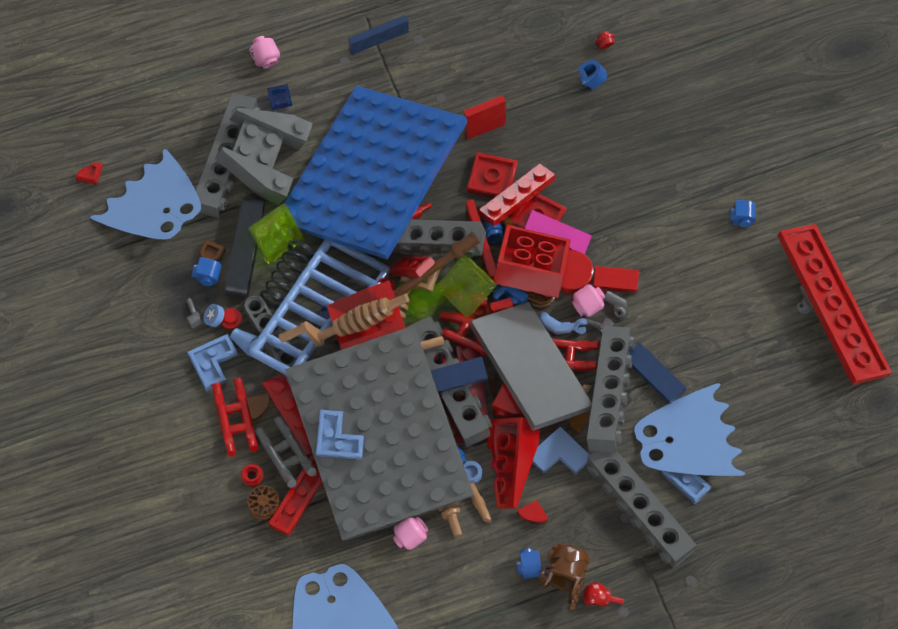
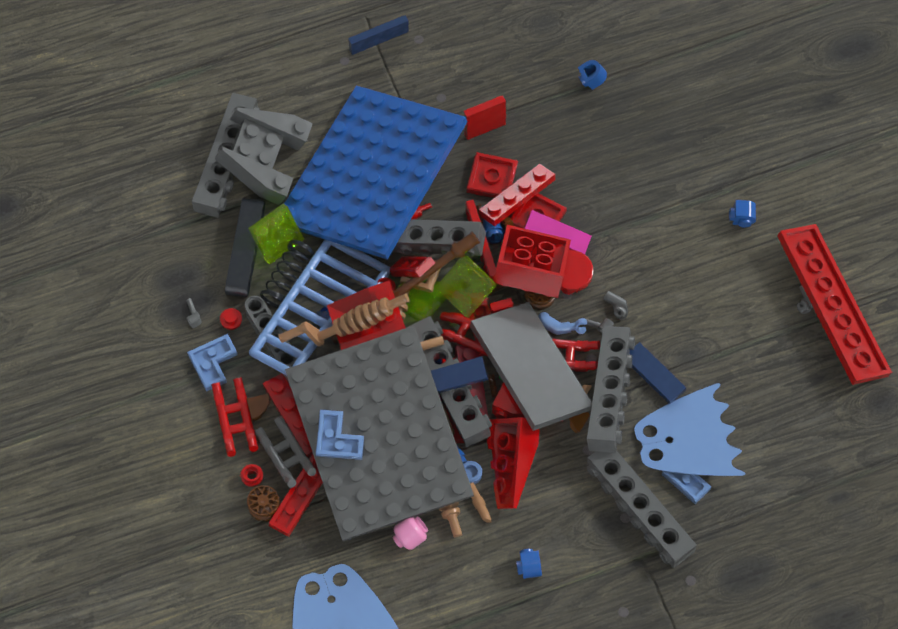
(90, 173): red tile -> none
(144, 201): medium blue piece -> none
(207, 271): blue plate -> none
(212, 251): reddish brown tile -> none
(214, 315): medium blue tile -> none
(243, 339): medium blue cone -> none
(264, 52): bright pink head -> none
(279, 96): clear blue plate -> none
(517, 295): blue bracket -> none
(533, 513): red tile -> none
(562, 447): medium blue tile -> none
(565, 570): reddish brown helmet -> none
(588, 300): bright pink head -> none
(597, 594): red piece -> none
(605, 40): red plate -> none
(616, 279): red tile -> none

